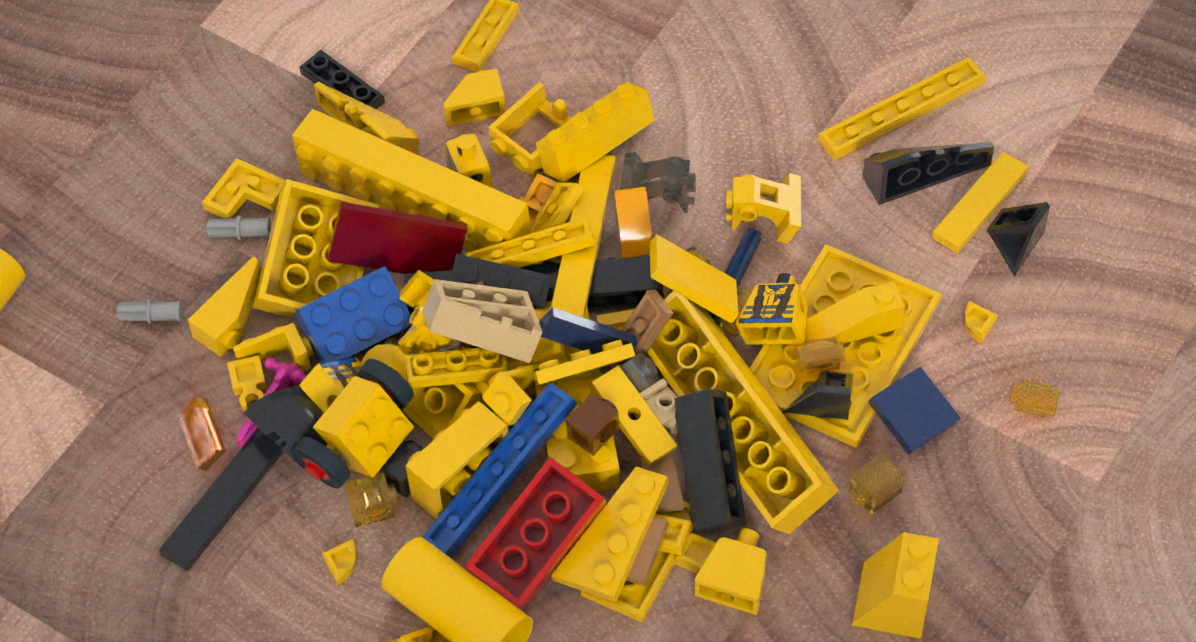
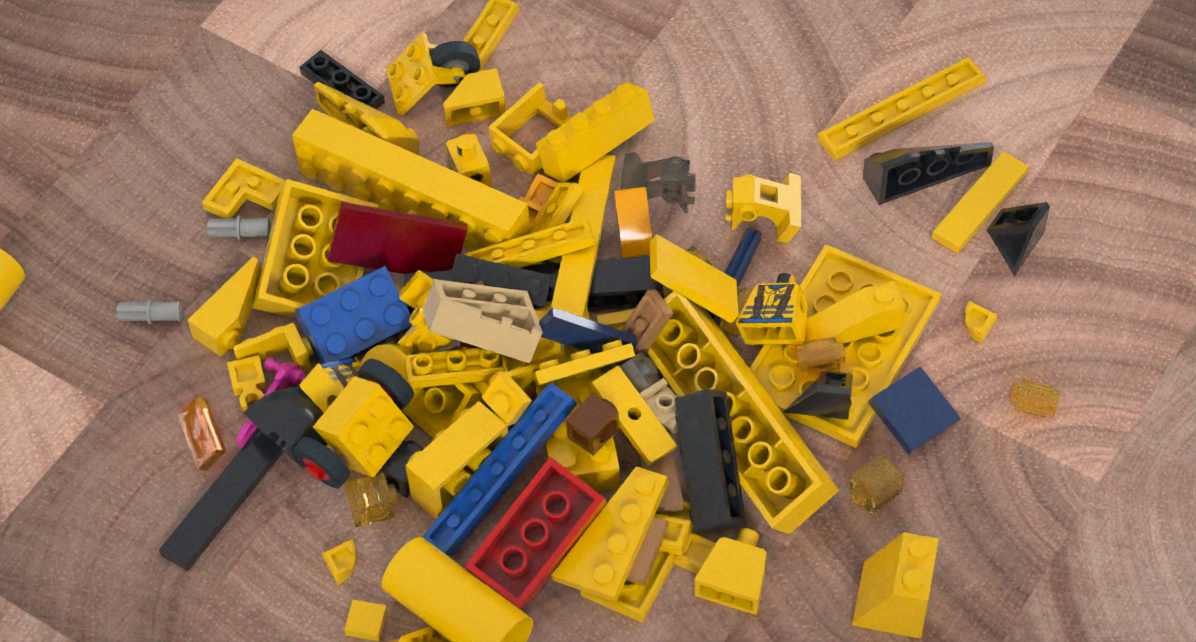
(365, 620): none -> yellow tile
(429, 65): none -> yellow plate

